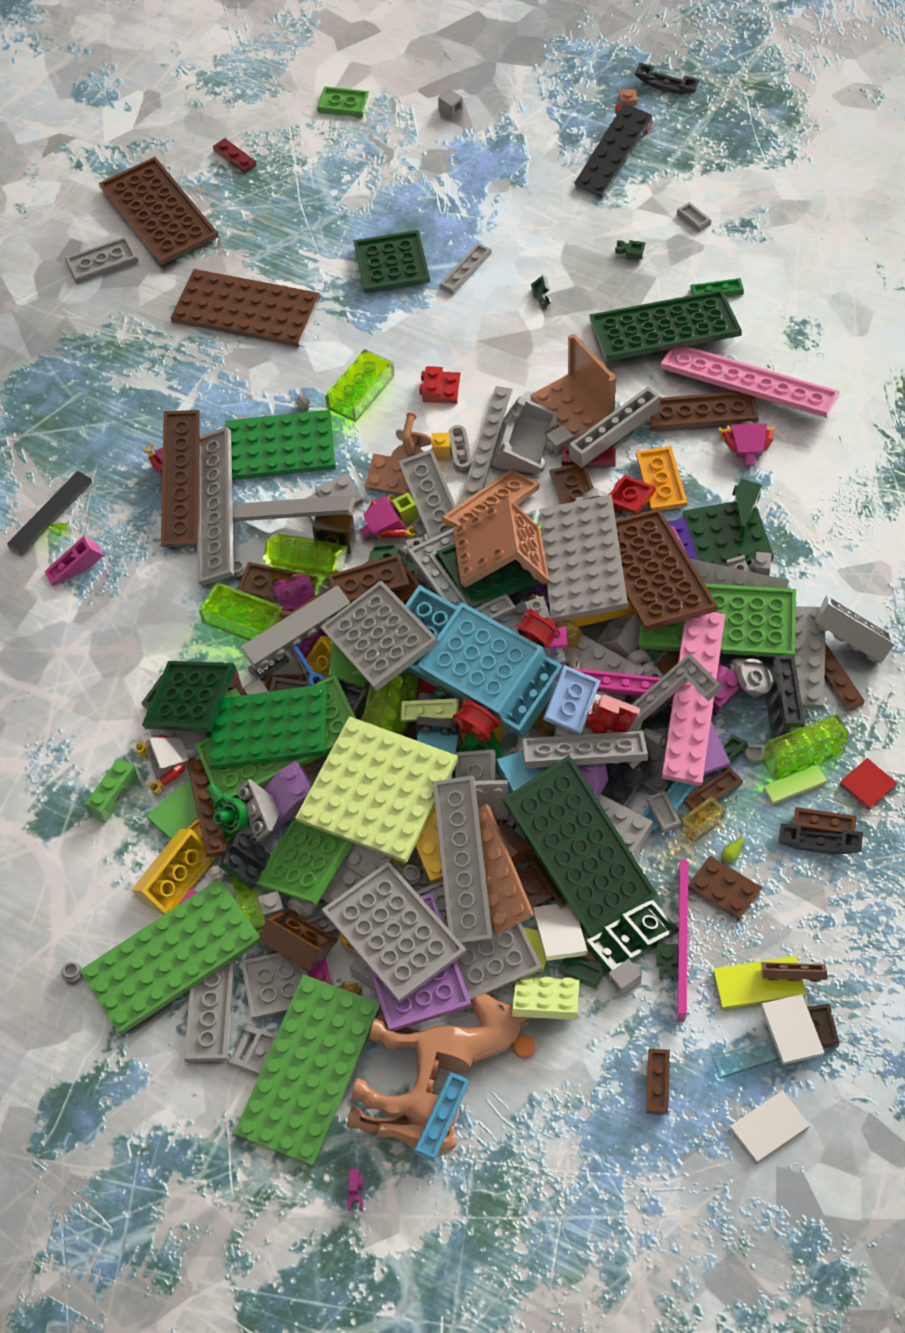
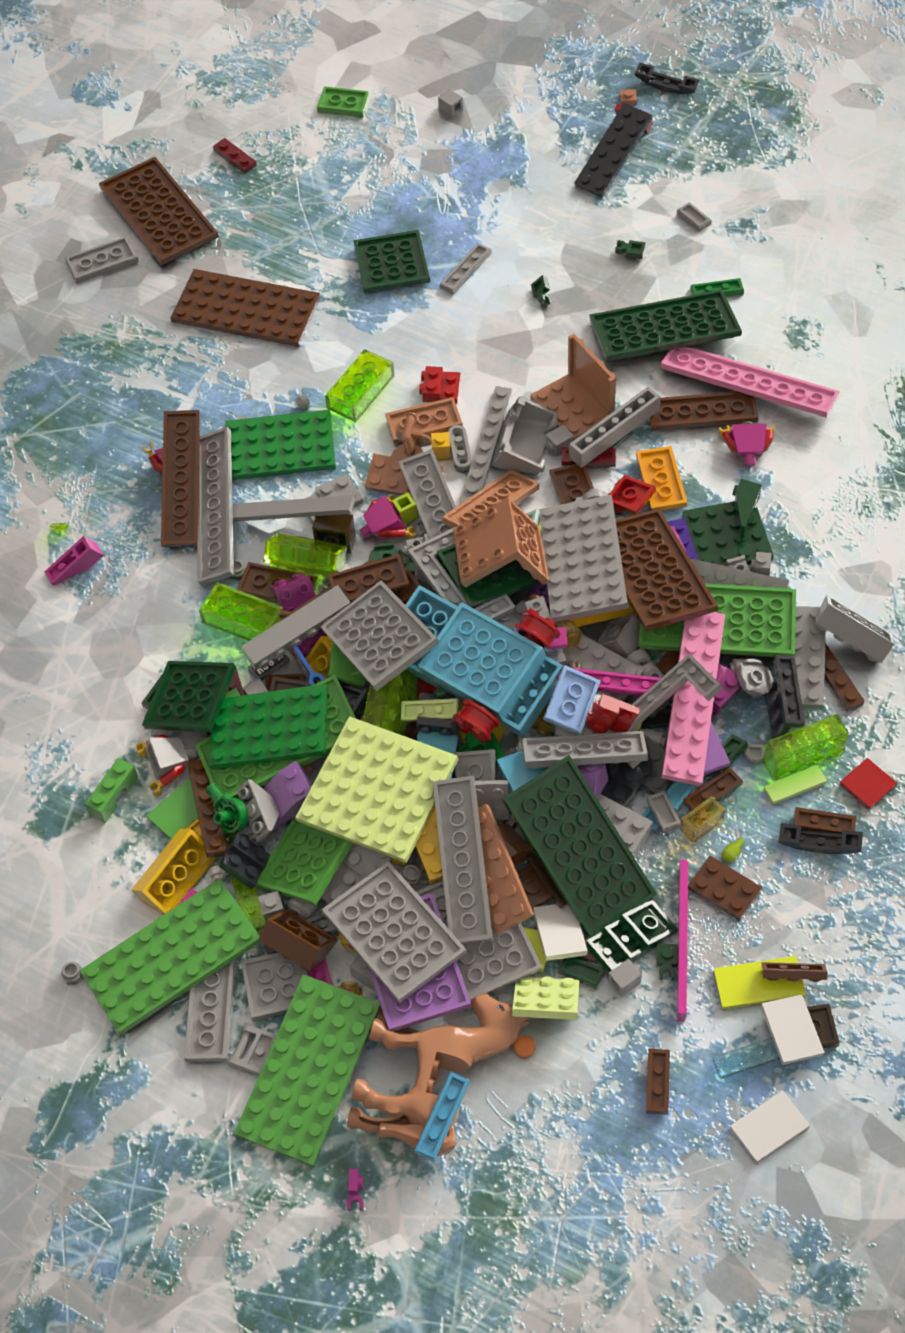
(49, 512): black tile -> none
(431, 418): none -> nougat plate

